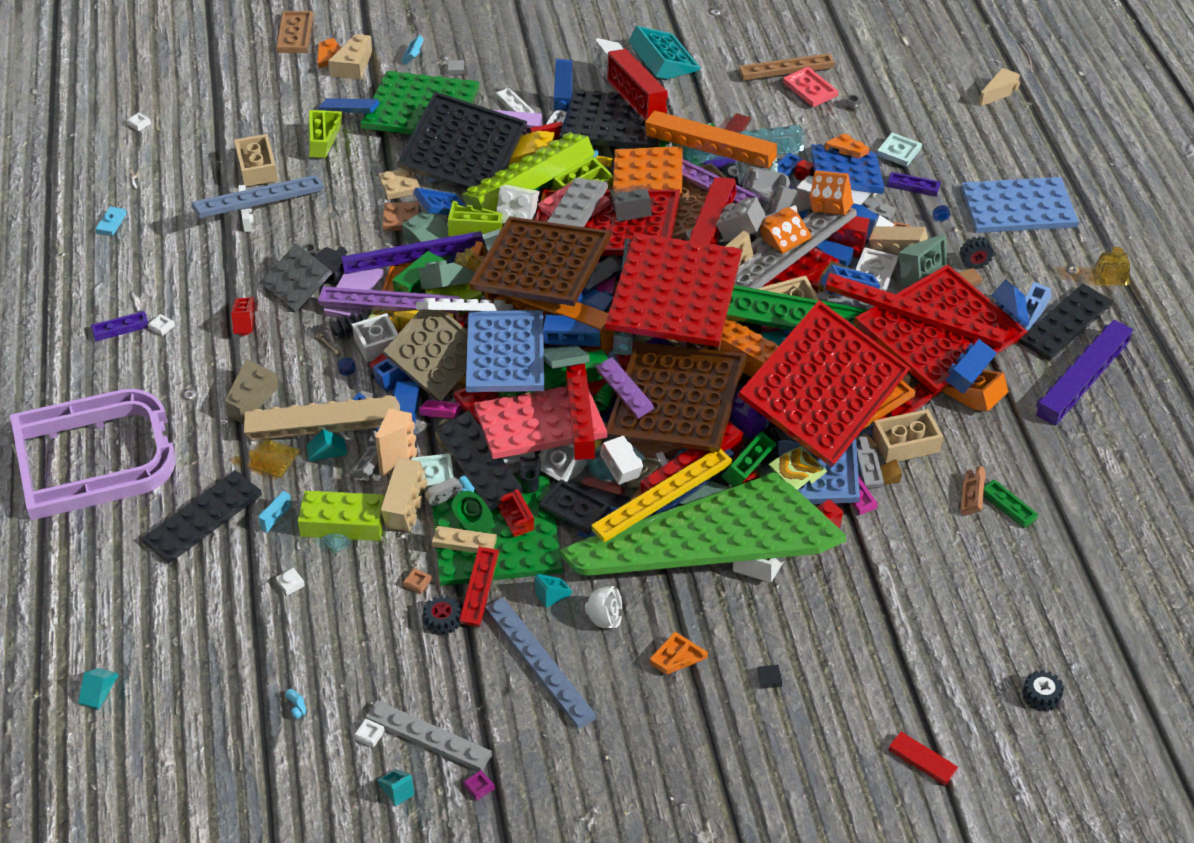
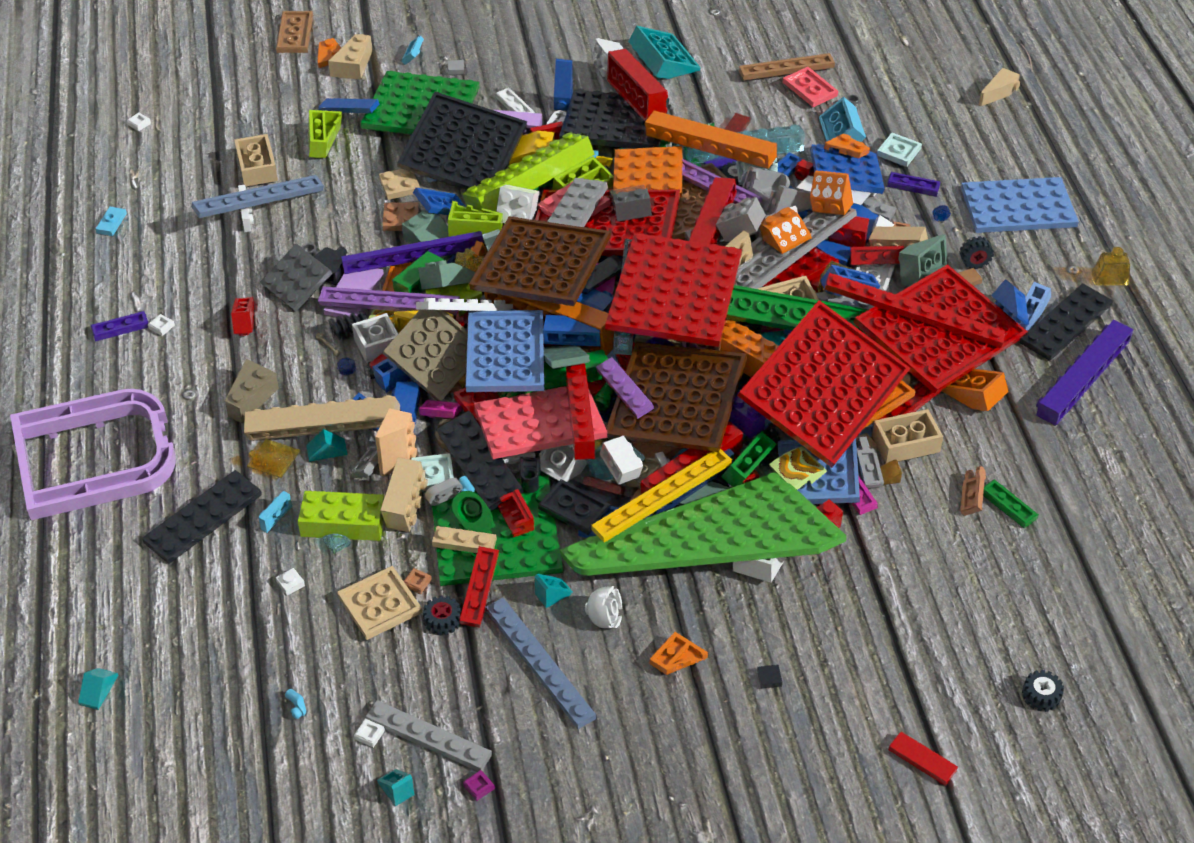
(379, 602): none -> tan plate
(842, 119): none -> medium azure slope
(875, 255): none -> red plate
(970, 365): blue brick -> none

